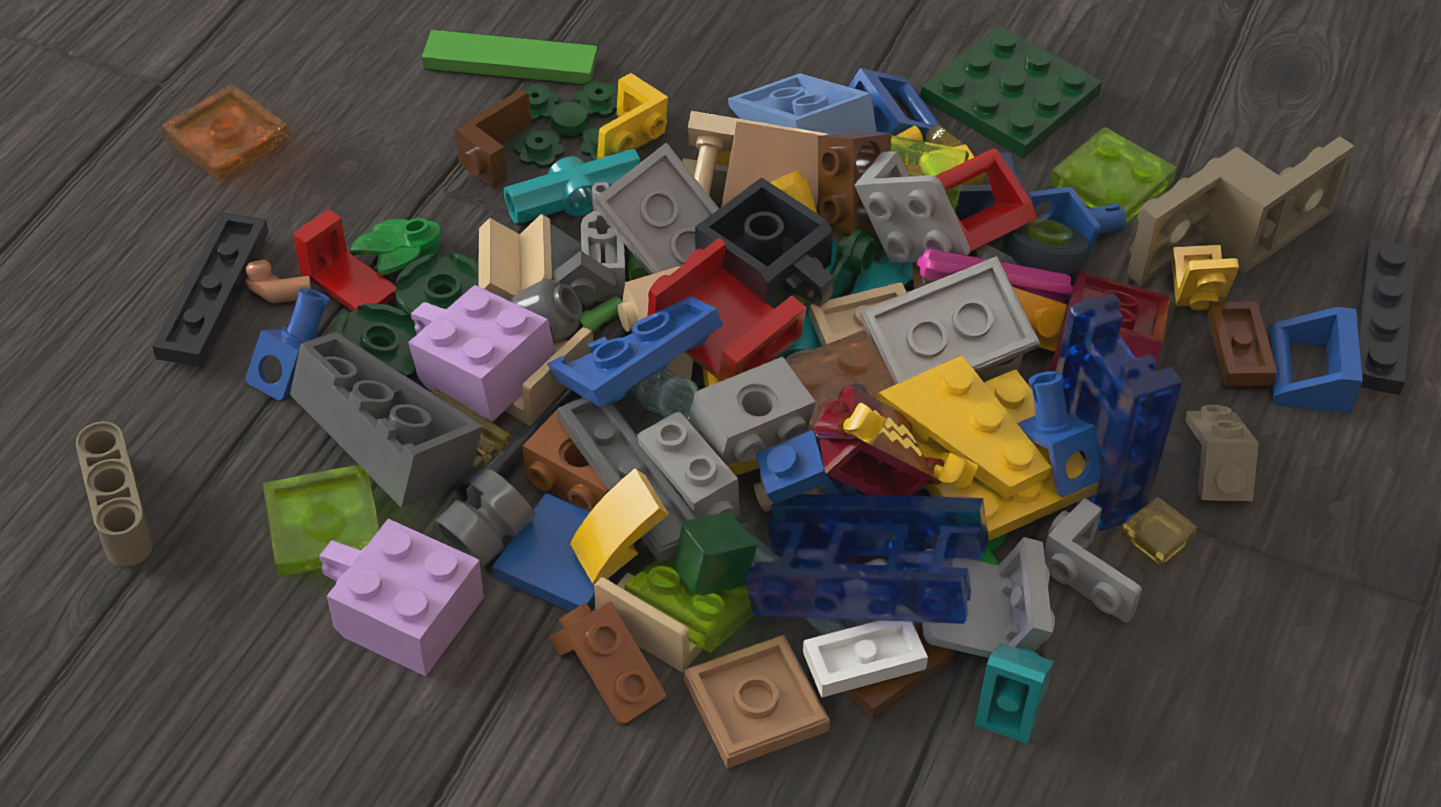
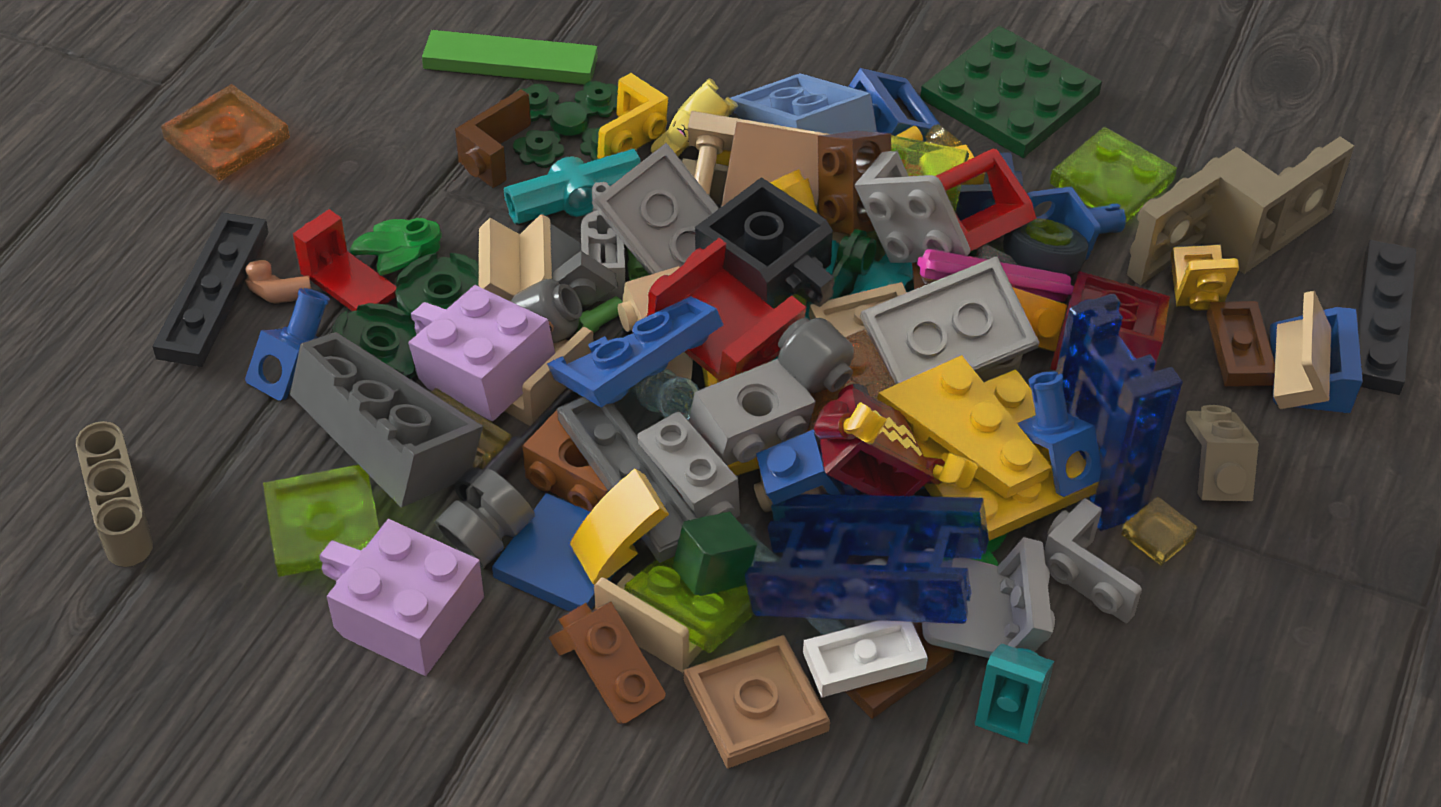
(702, 100): none -> light yellow animal
(816, 355): none -> dark grey head
(1303, 357): none -> tan panel

